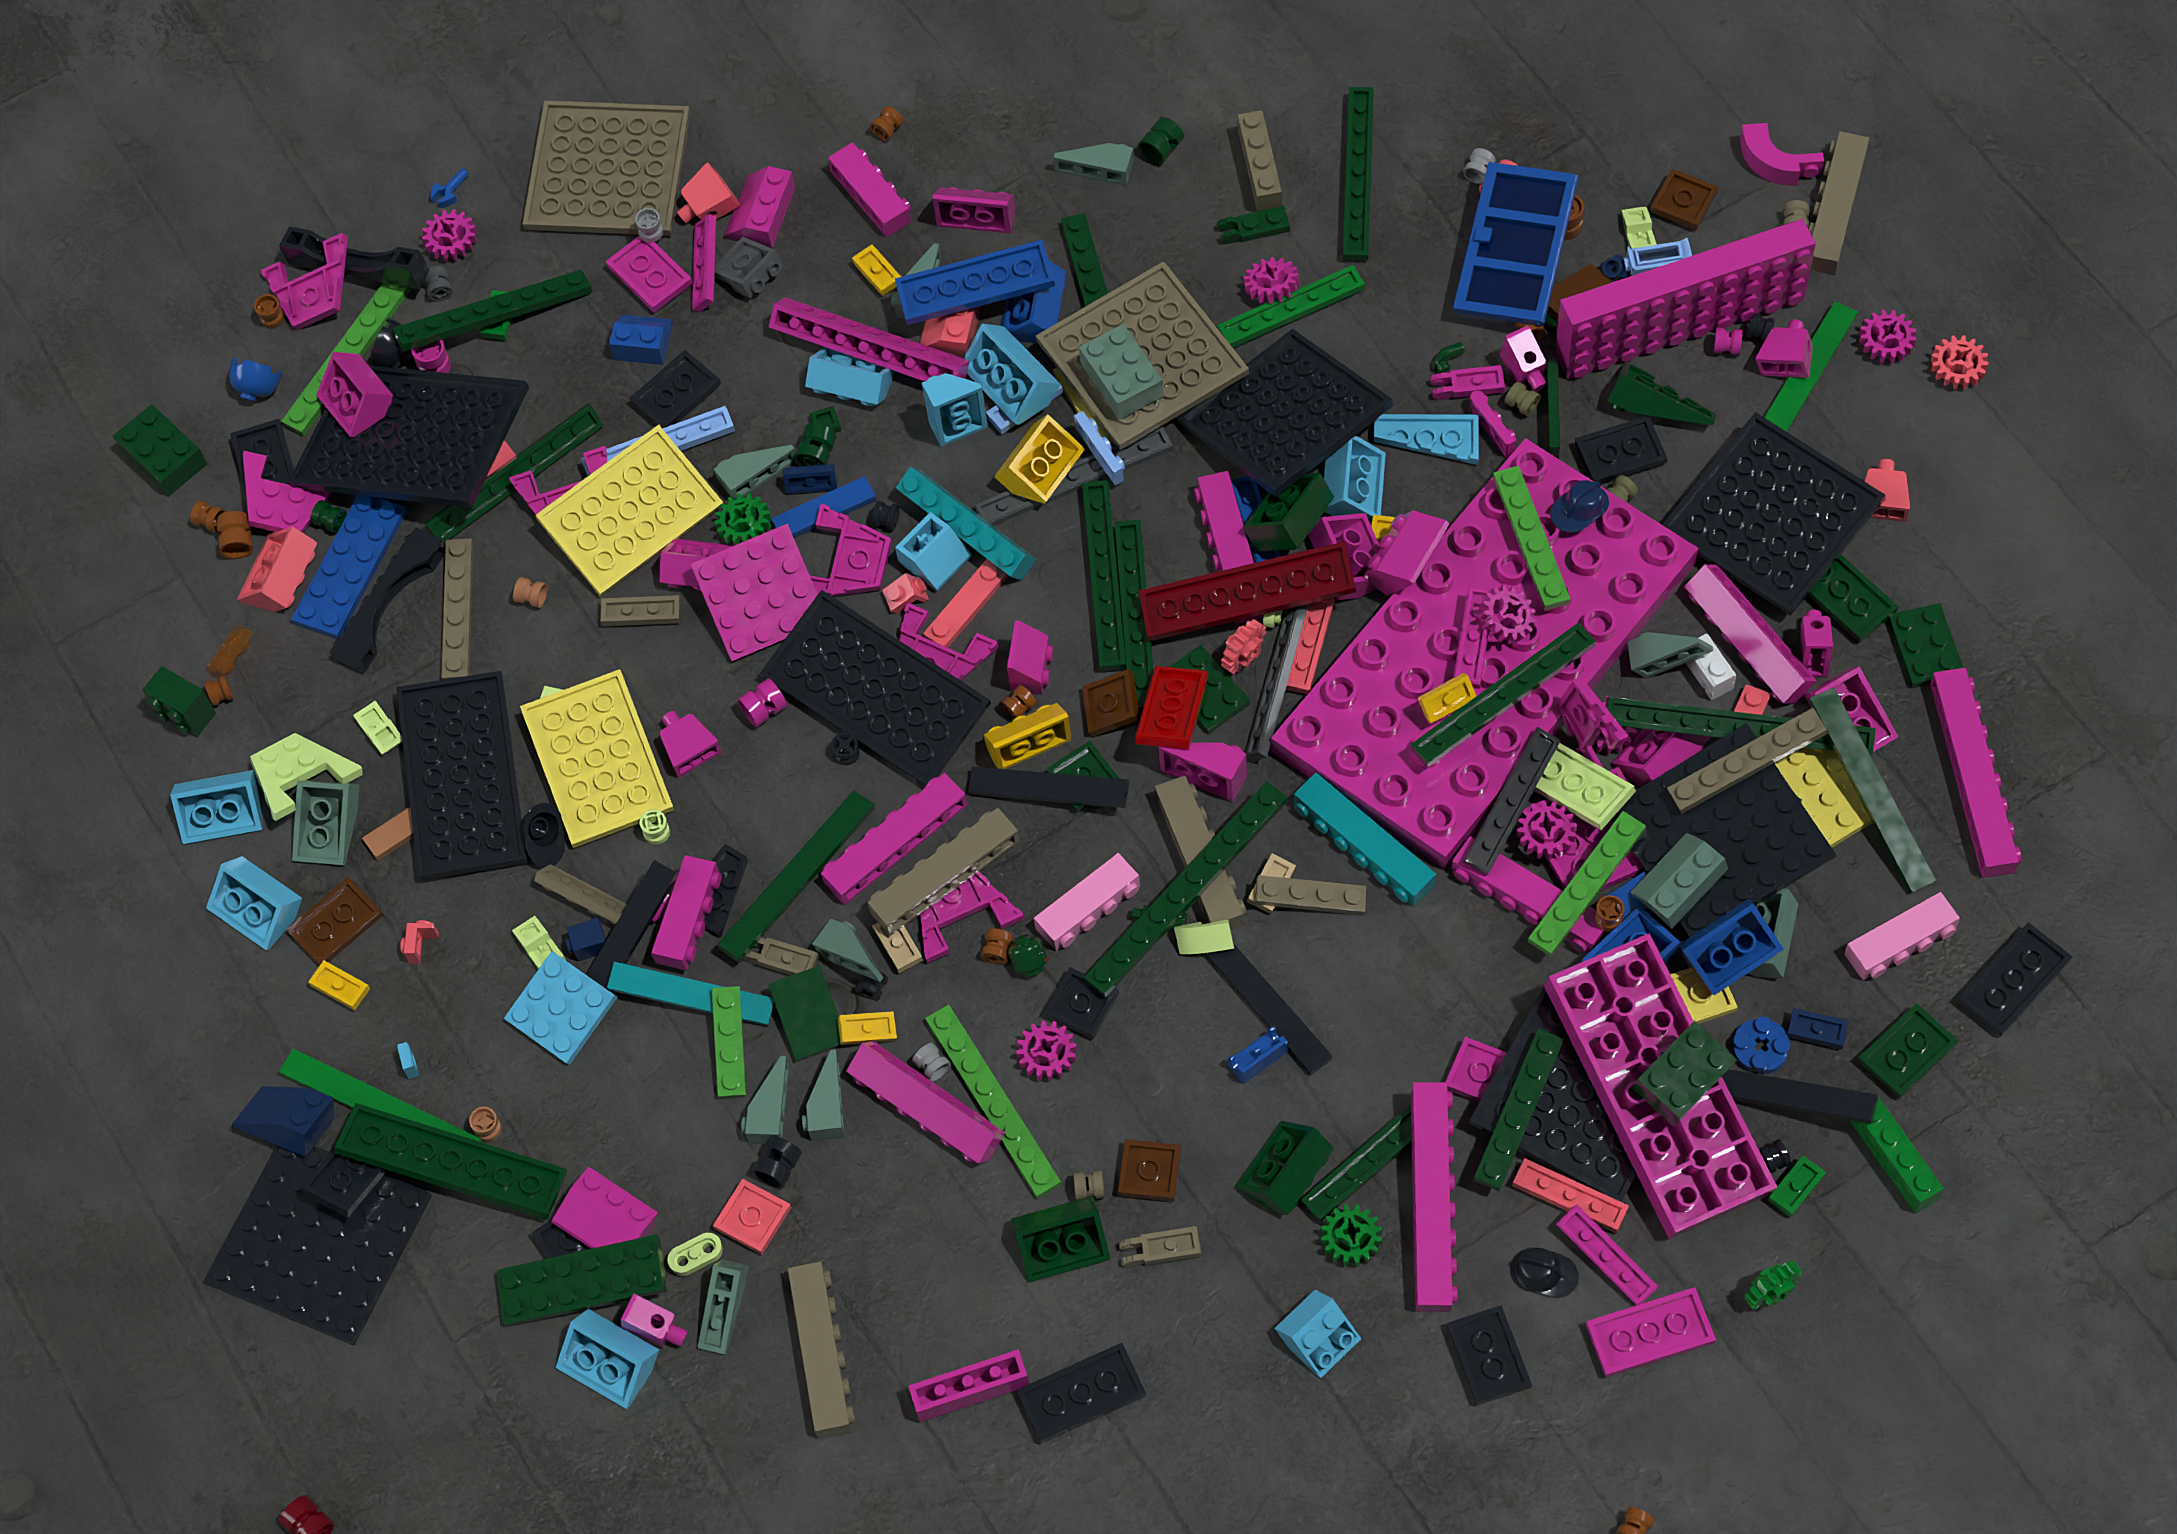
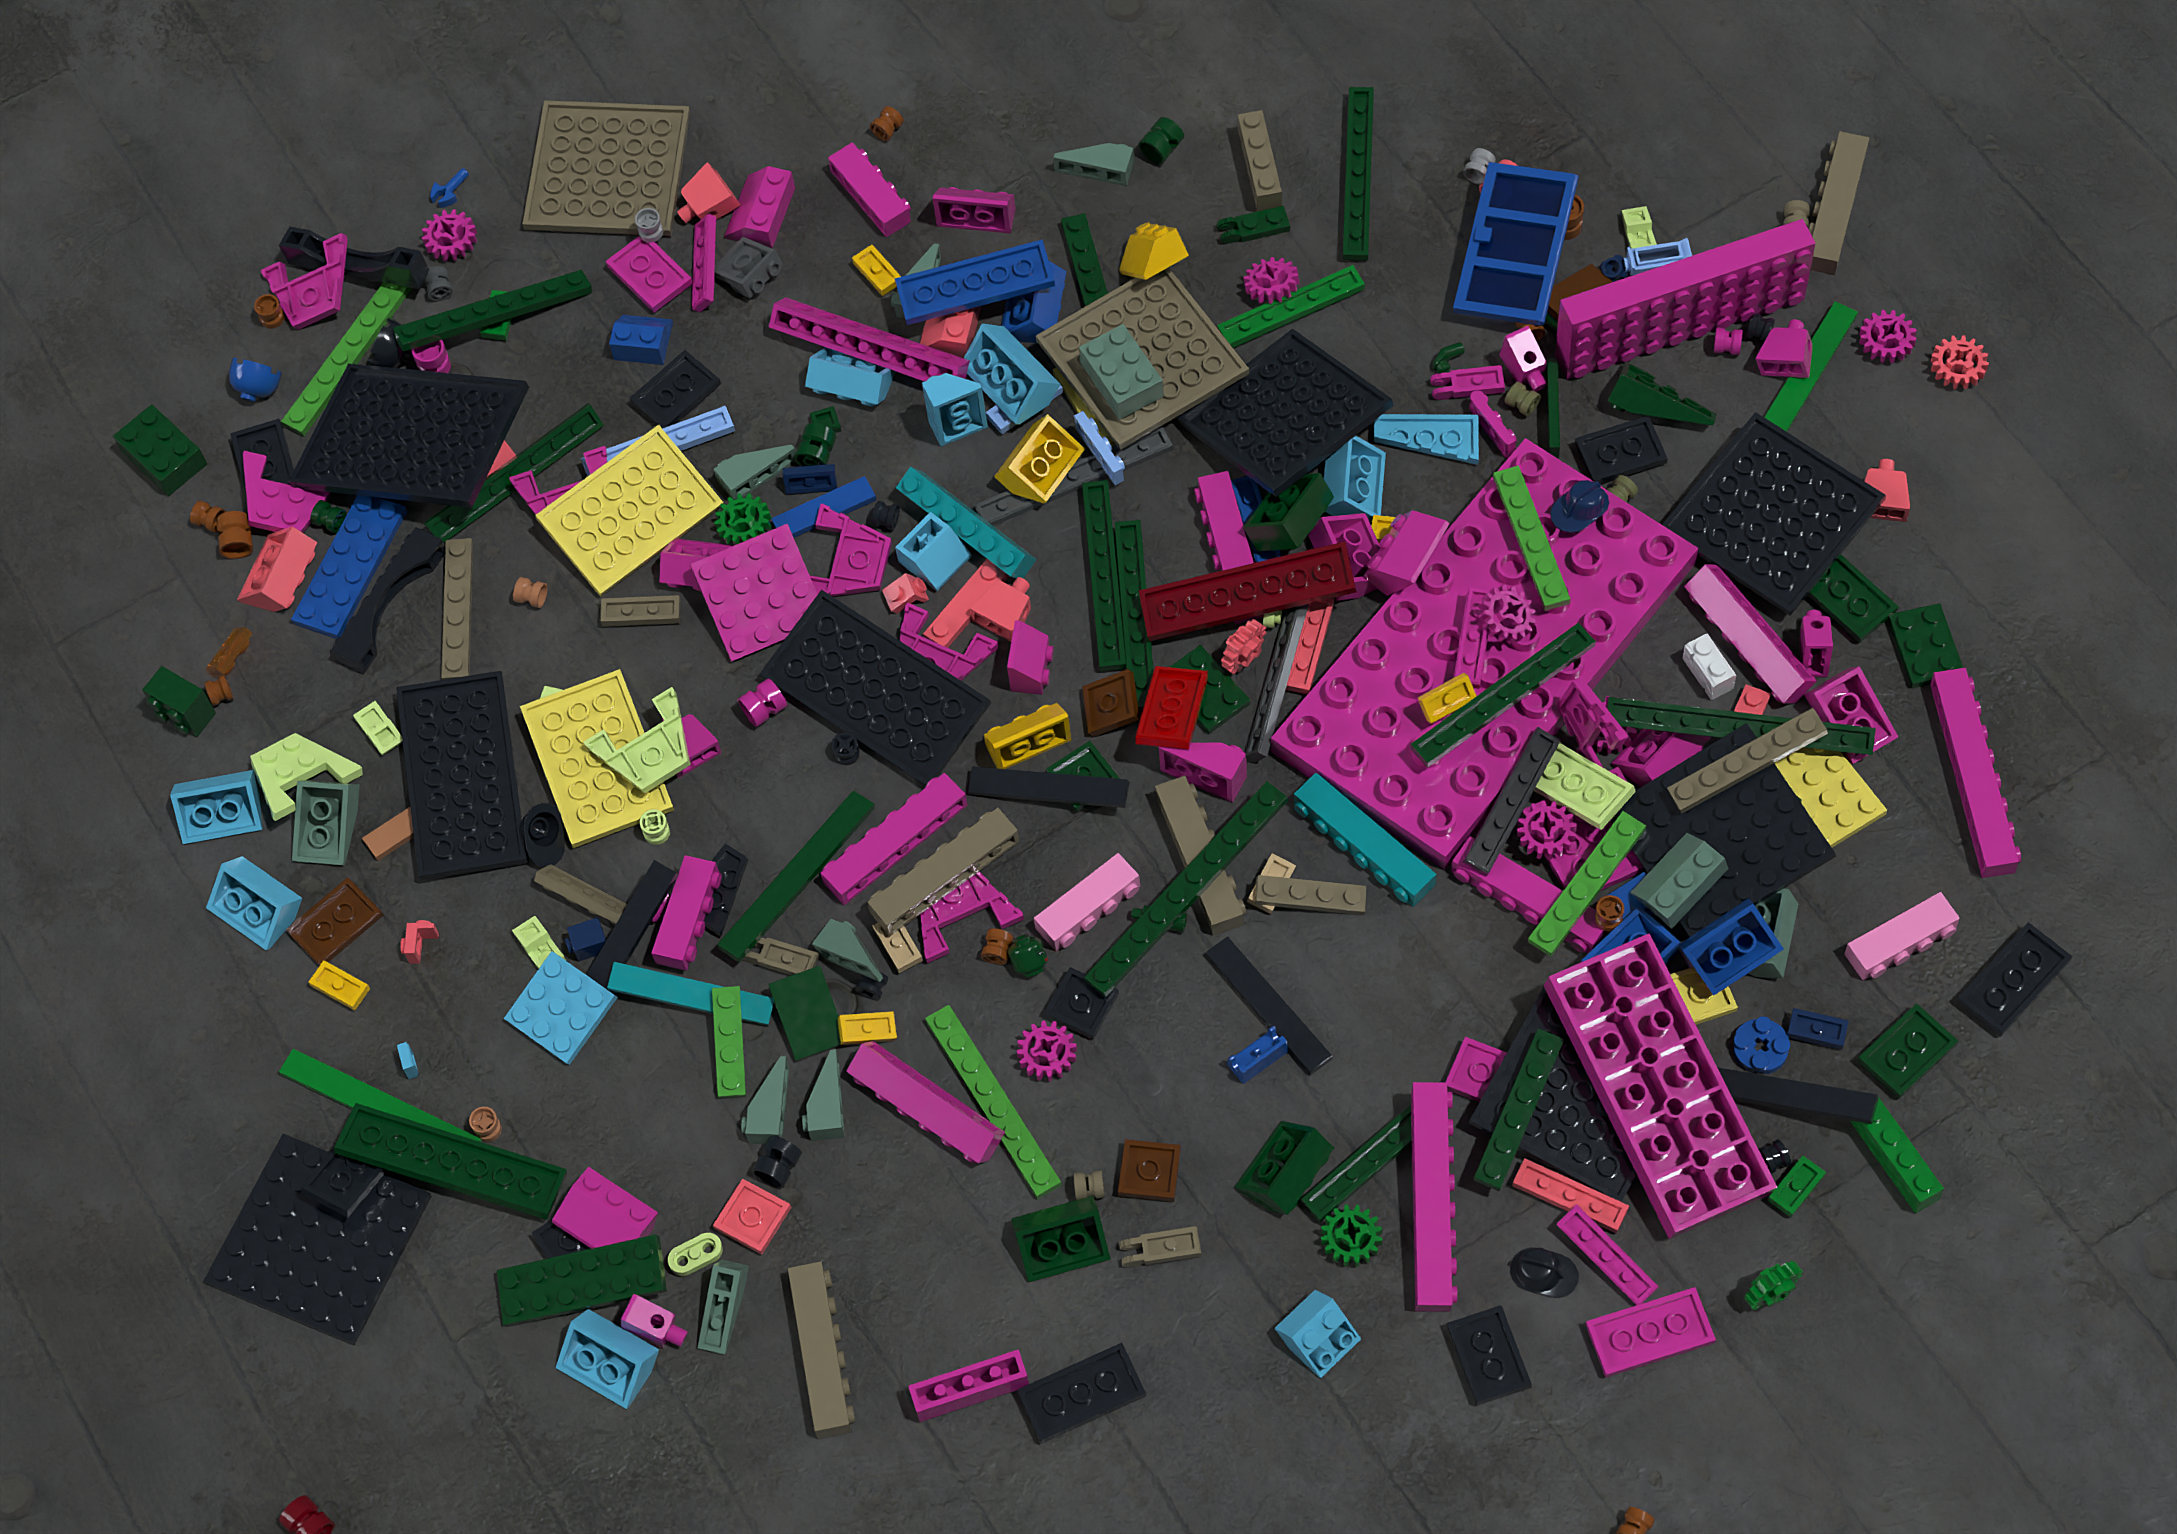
(287, 1117): dark blue slope -> none
(353, 393): dark pink slope -> none
(652, 755): none -> yellowish green wing
(930, 1061): light grey wheel -> none
(1002, 606): none -> coral torso
(1018, 702): dark orange wheel -> none
(1152, 251): none -> yellow slope
(1204, 938): yellowish green slope -> none
(1658, 652): sand green slope -> none
(1684, 199): reddish brown plate -> none
(1684, 1073): dark green brick -> none
(1773, 163): dark pink arch -> none
(1872, 791): dark green tile -> none

